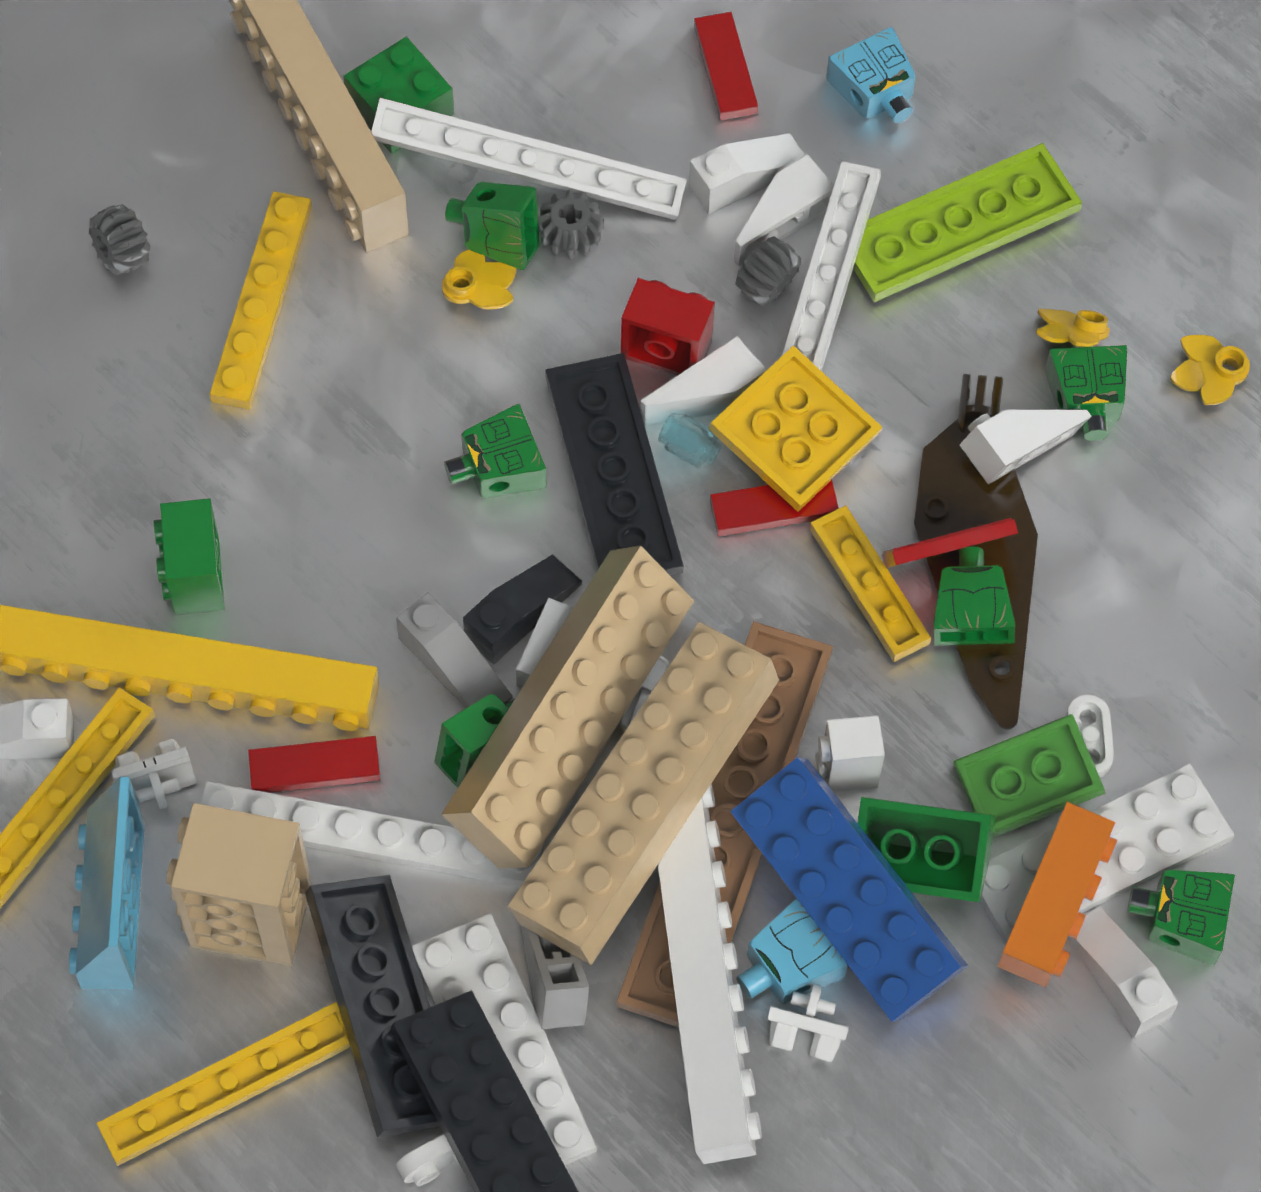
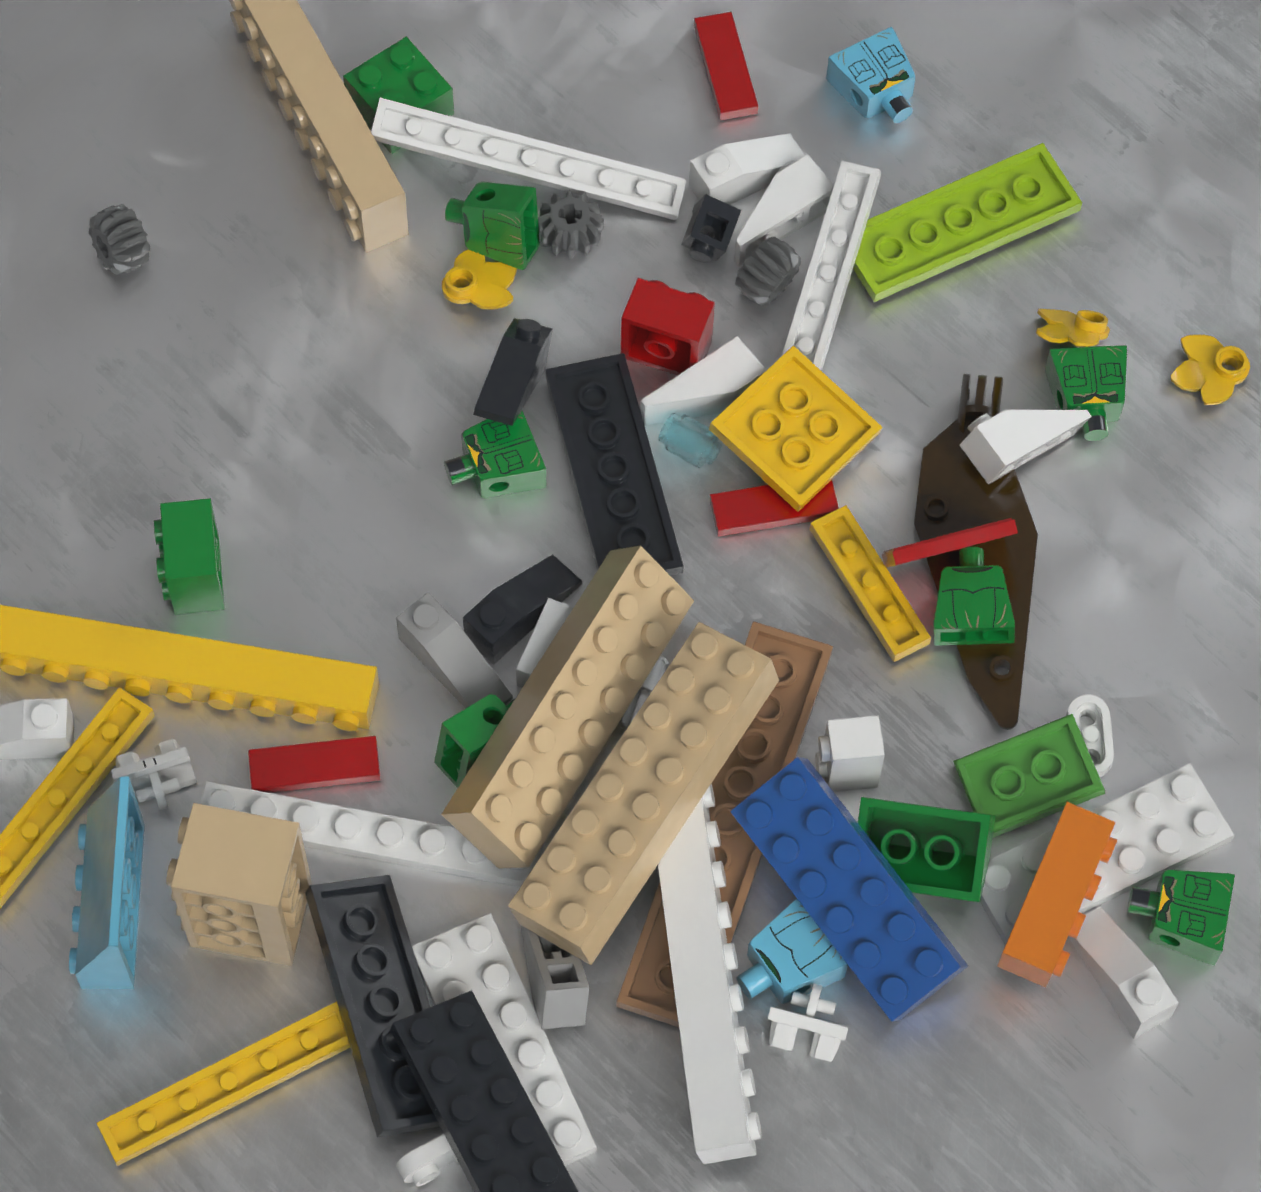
(261, 300): yellow plate -> none
(514, 371): none -> black slope
(718, 220): none -> black brick

